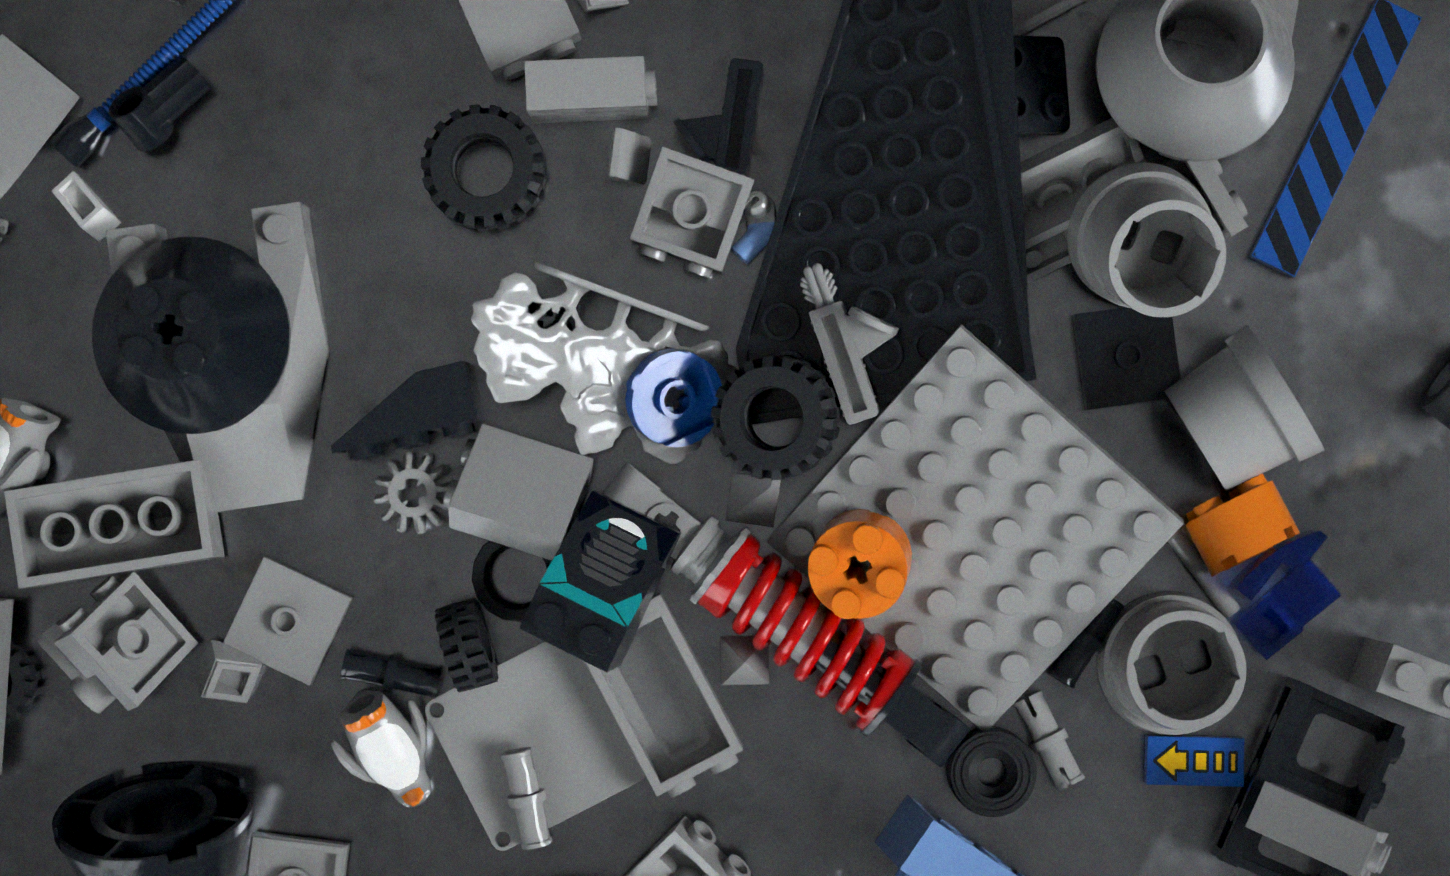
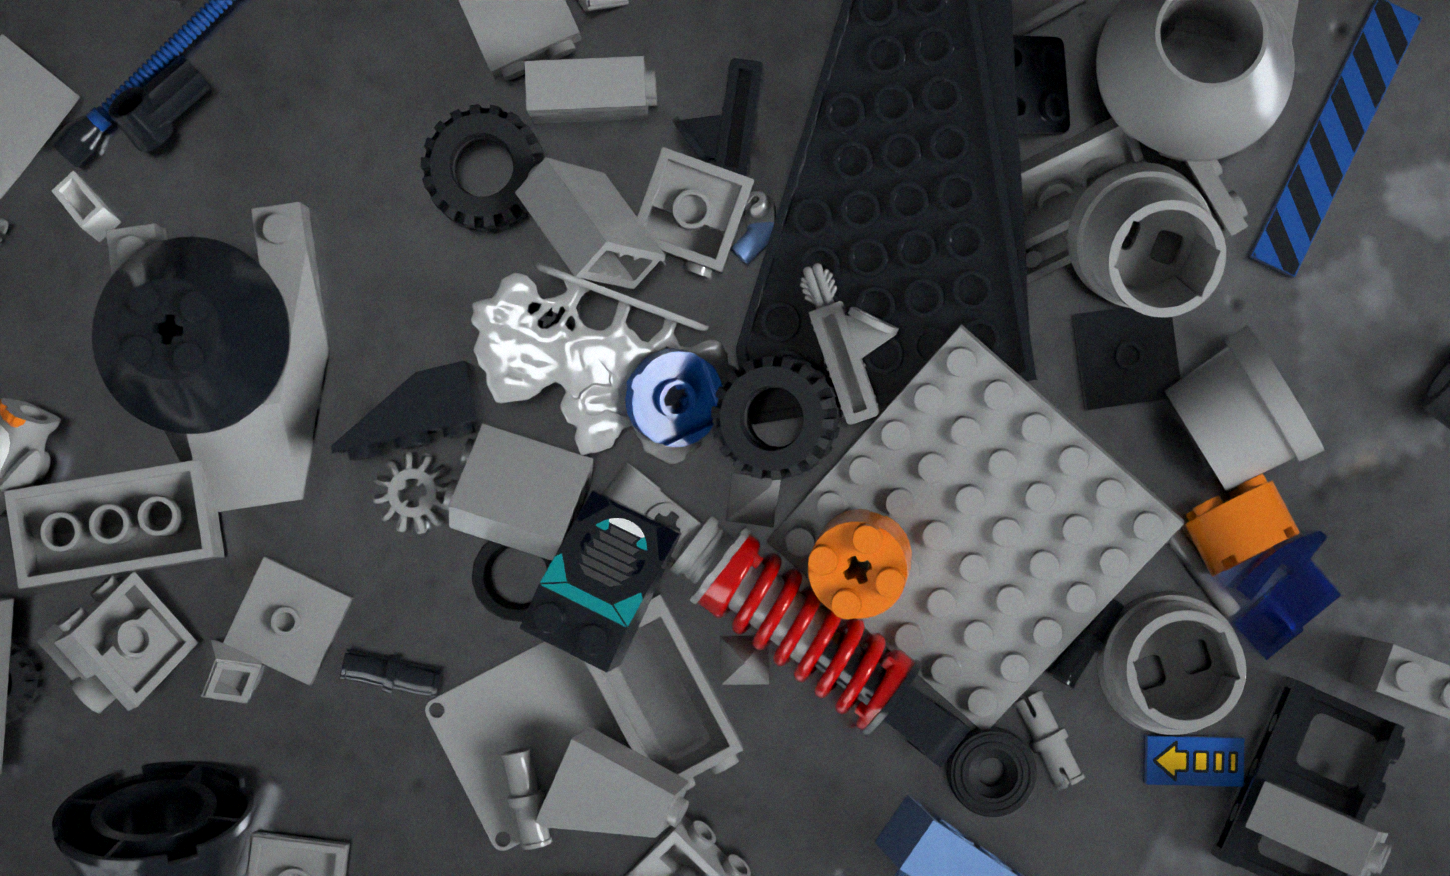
(386, 746): animal -> none
(466, 645): black tyre -> none
(589, 223): none -> light grey brick
(612, 790): none -> light grey slope
(629, 157): light grey slope -> none

